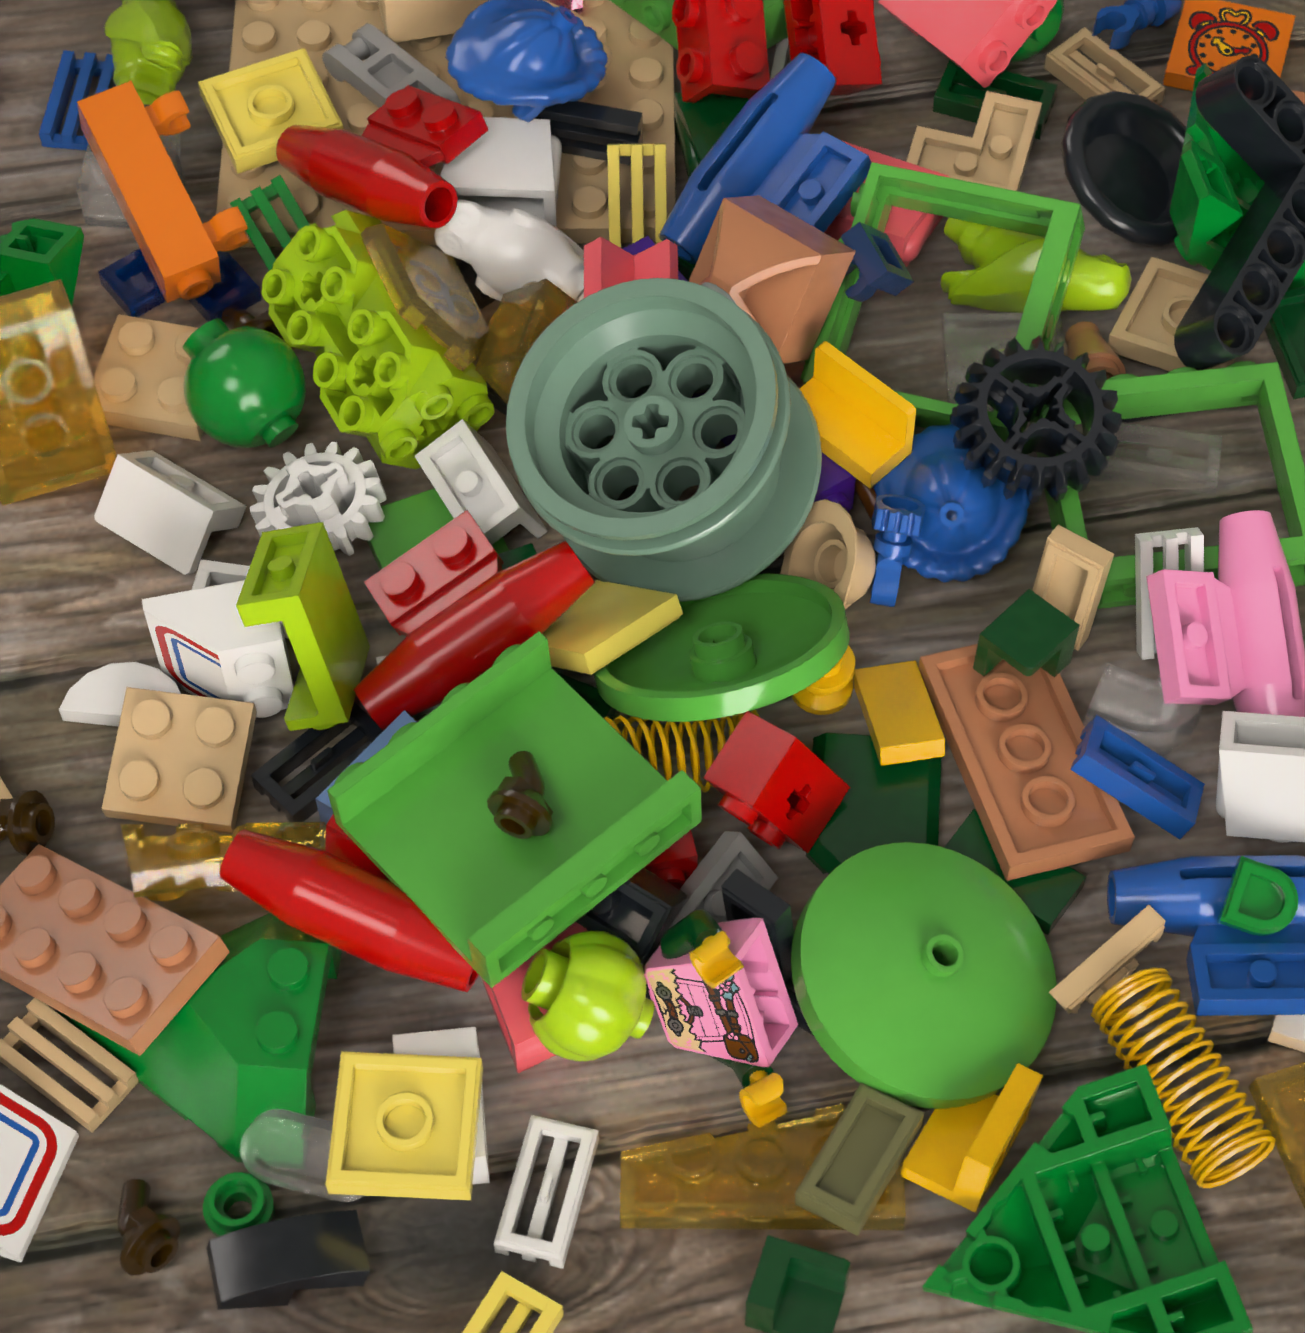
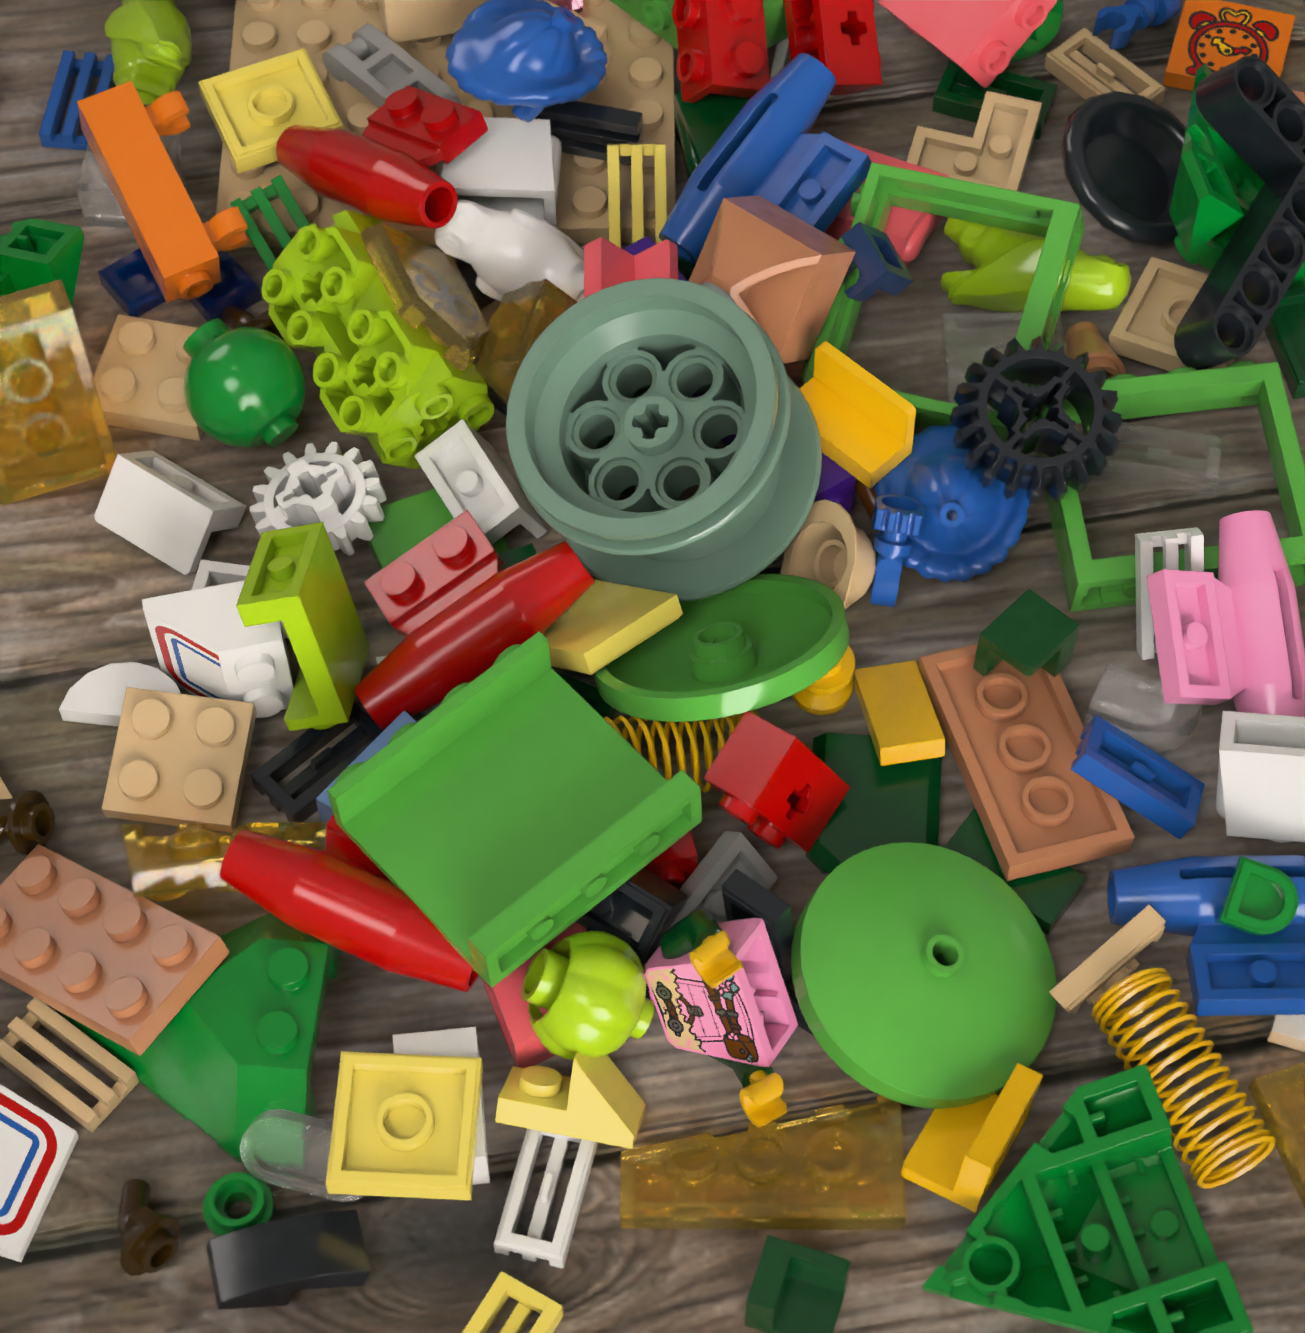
(519, 799): dark brown plate -> none
(589, 1105): none -> light yellow slope
(859, 1159): olive tile -> none
(1073, 577): tan tile -> none

